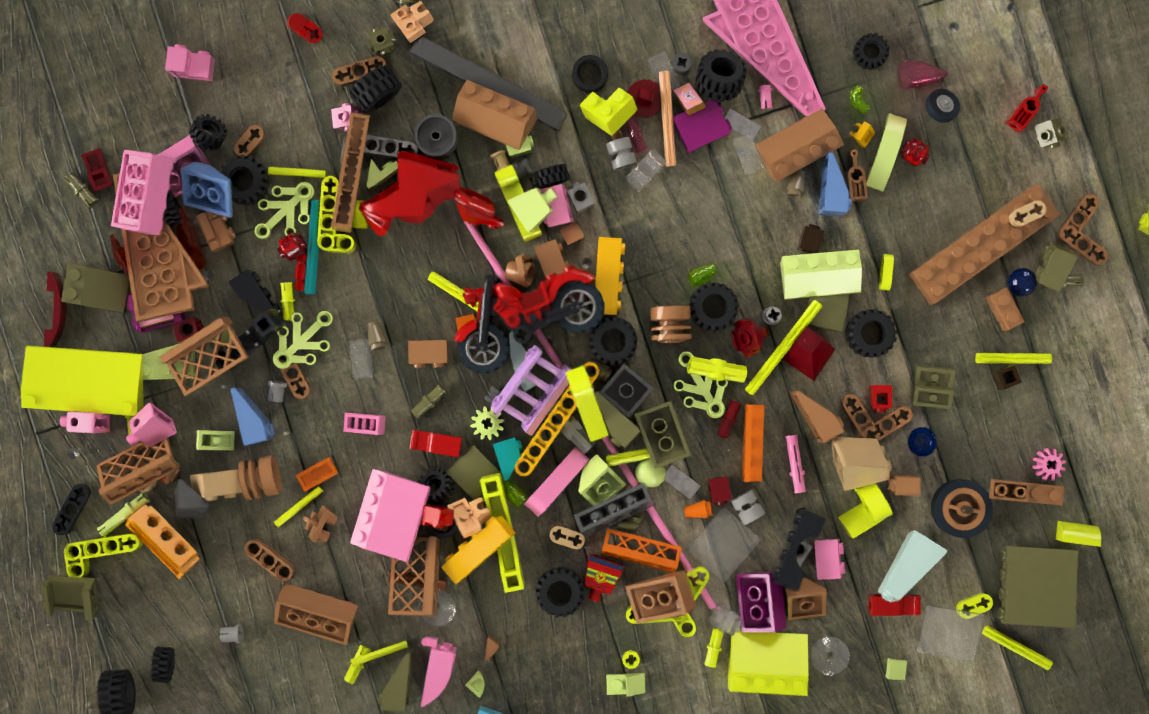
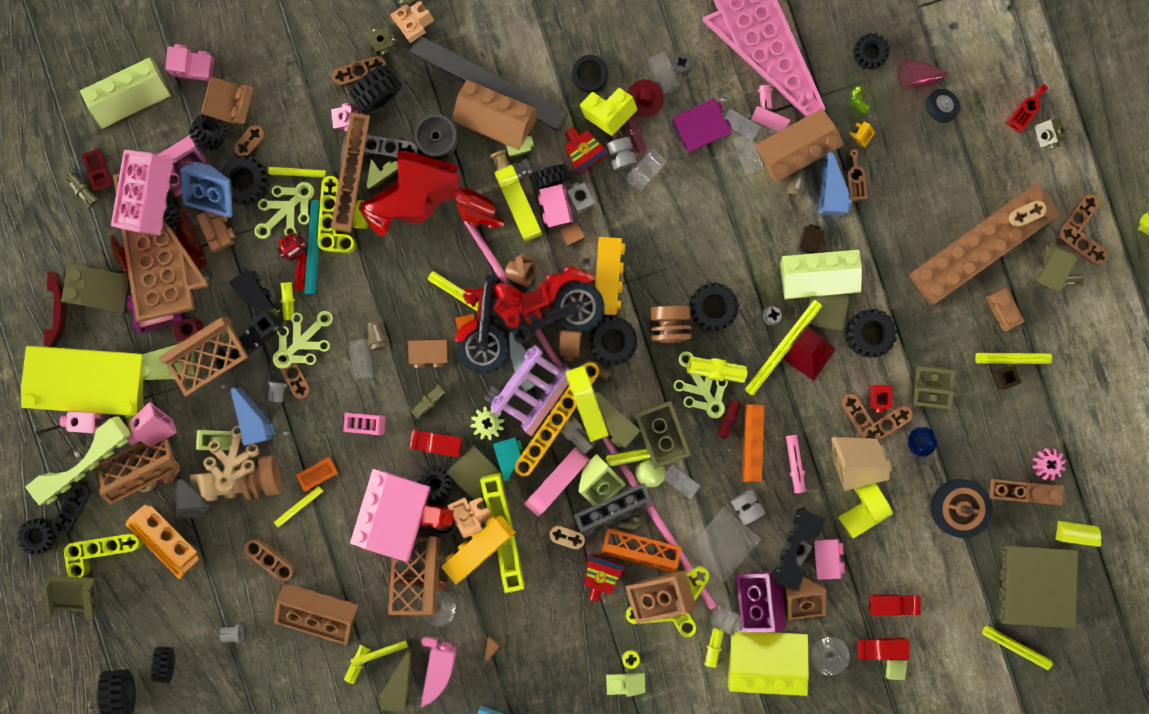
(24, 537): none -> black tyre
(106, 439): none -> yellowish green arch
(125, 93): none -> yellowish green slope
(125, 513): yellowish green pin -> none
(227, 101): none -> medium nougat bracket
(230, 462): none -> tan plant
(312, 32): red piece -> none
(317, 531): medium nougat hips -> none
(476, 684): yellowish green tile -> none
(515, 494): clear neon green cone -> none
(533, 207): yellowish green torso -> none
(550, 258): medium nougat brick -> none
(552, 607): black tyre -> none
(569, 345): none -> medium nougat slope
(583, 150): none -> red torso
(626, 390): dark grey brick -> none
(667, 118): light nougat axle -> none
(689, 98): tile -> none
(699, 510): orange cone -> none
(701, 274): clear neon green cone -> none
(719, 490): dark red brick -> none
(724, 64): black tyre -> none
(748, 337): dark red tile -> none
(770, 119): none -> bright pink sticker
(820, 420): medium nougat slope -> none
(883, 649): none -> red piece
(886, 152): yellowish green slope -> none
(886, 272): neon yellow beam -> none
(904, 485): medium nougat brick -> none
(911, 563): light aqua slope -> none
(915, 152): dark red head -> none
(950, 633): clear piece -> none
(973, 600): neon yellow beam -> none
(1022, 282): clear blue hair -> none

